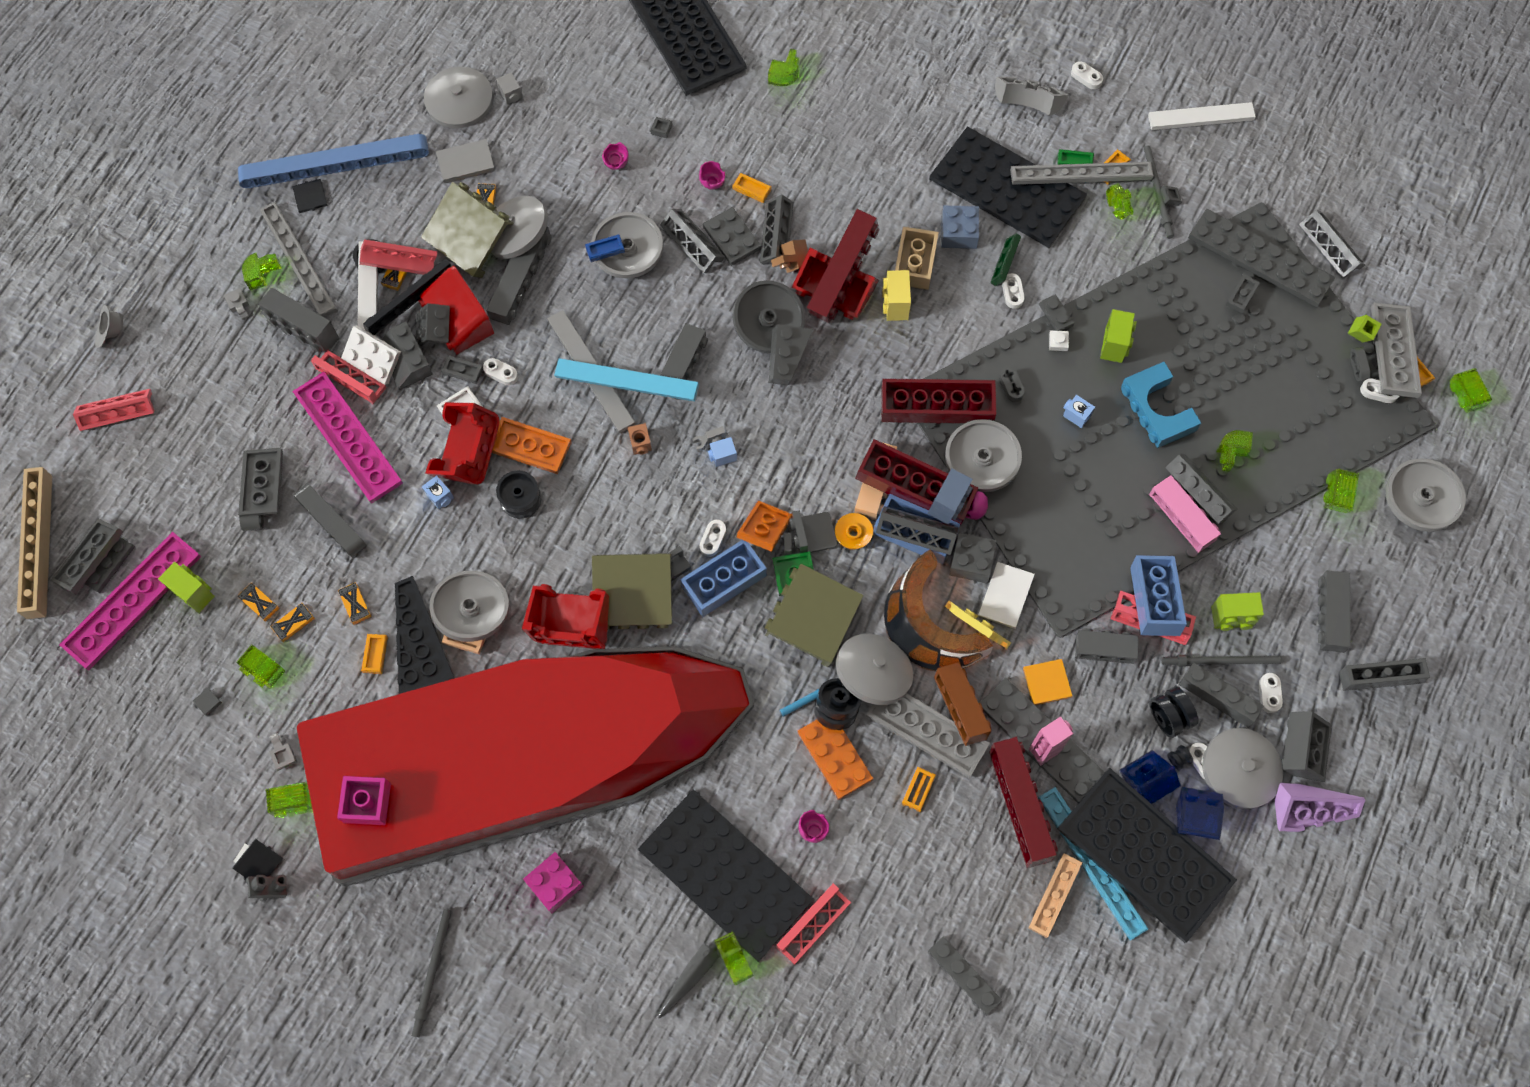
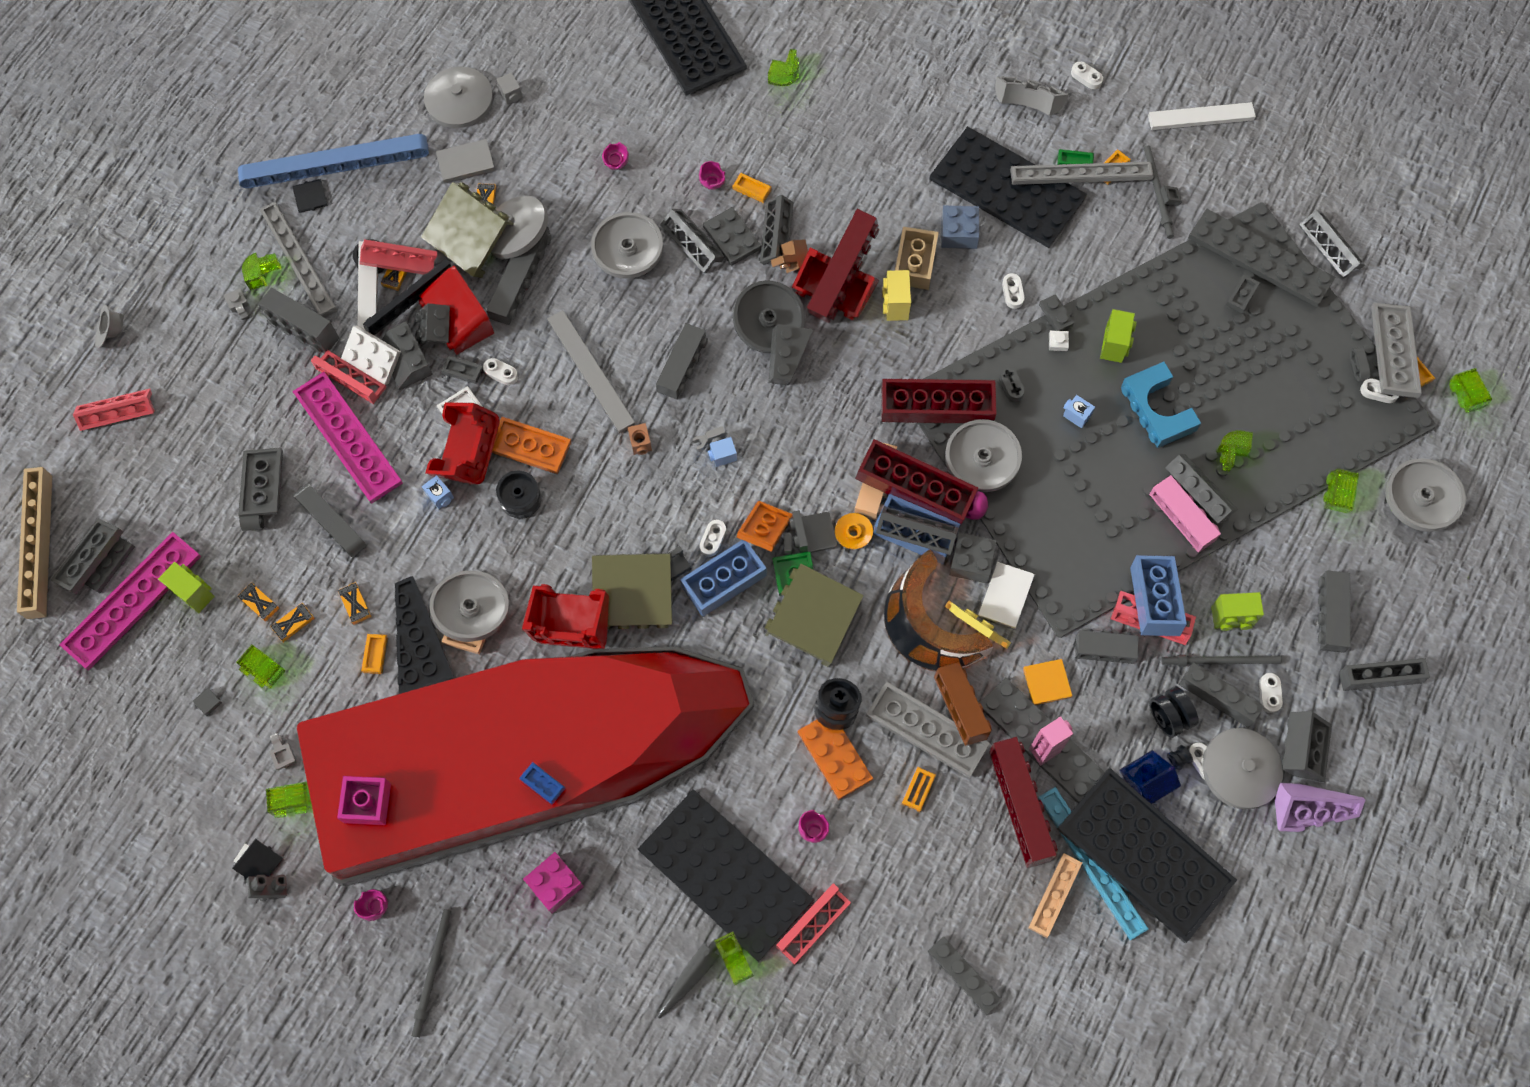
(371, 905): none -> dark pink hair
(542, 783): none -> blue plate
(605, 248): blue tile -> none
(627, 379): medium azure tile -> none
(661, 127): dark grey tile -> none
(799, 703): dark azure bar -> none
(874, 669): light grey dish -> none
(951, 497): sand blue brick -> none
(1005, 259): dark green tile -> none
(1120, 201): clear neon green plate -> none
(1200, 813): clear blue slope -> none
(1364, 328): lime brick -> none

